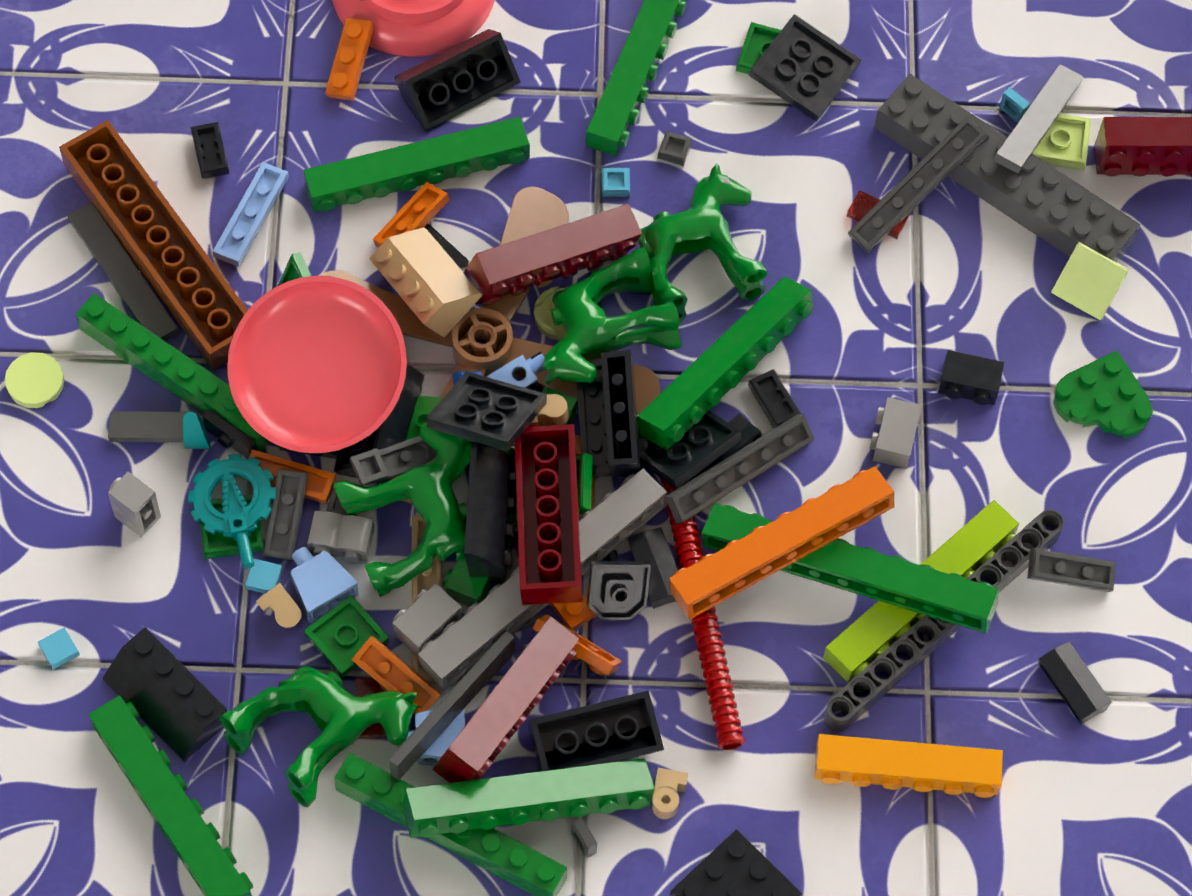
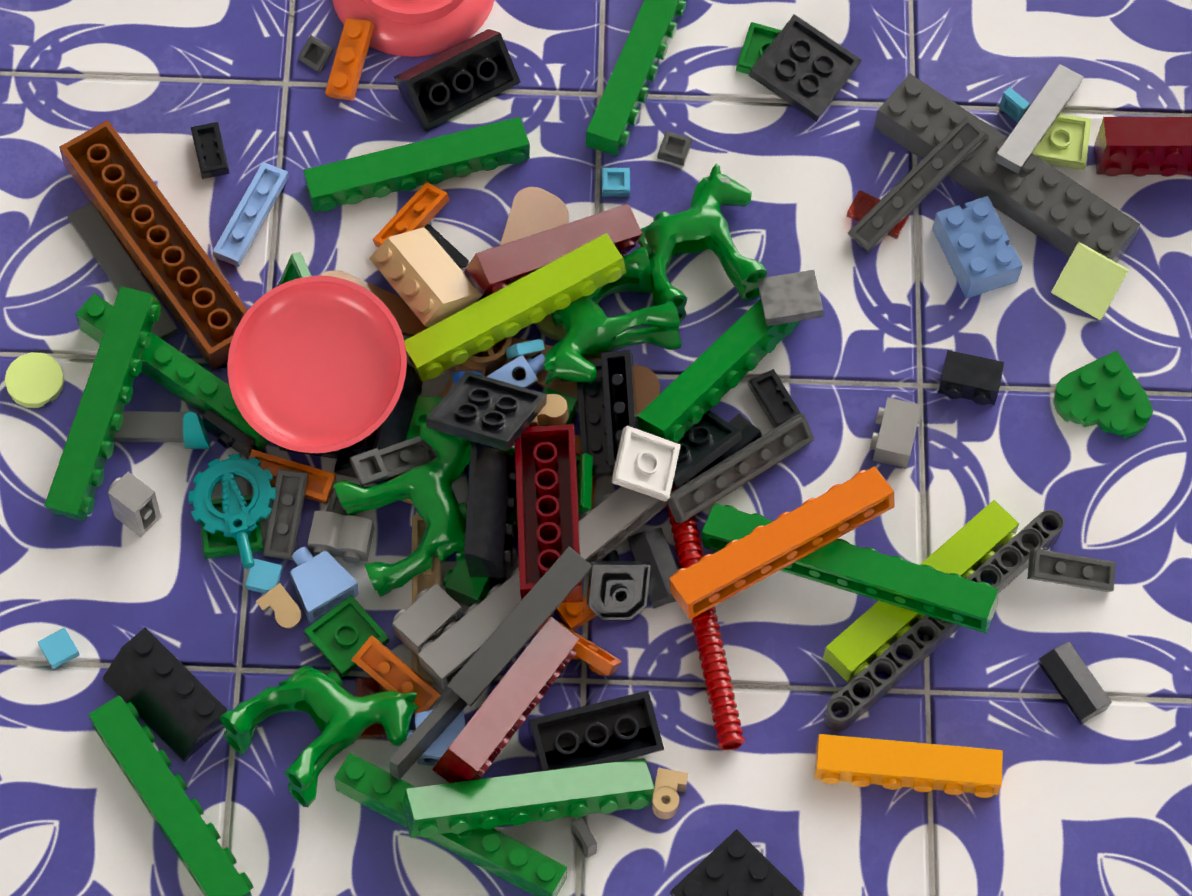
(102, 404): none -> green brick
(315, 53): none -> dark grey slope
(515, 307): none -> lime brick
(519, 626): none -> dark grey tile
(524, 348): none -> medium azure tile
(645, 463): none -> white tile
(790, 297): none -> flat silver tile
(977, 247): none -> medium blue piece

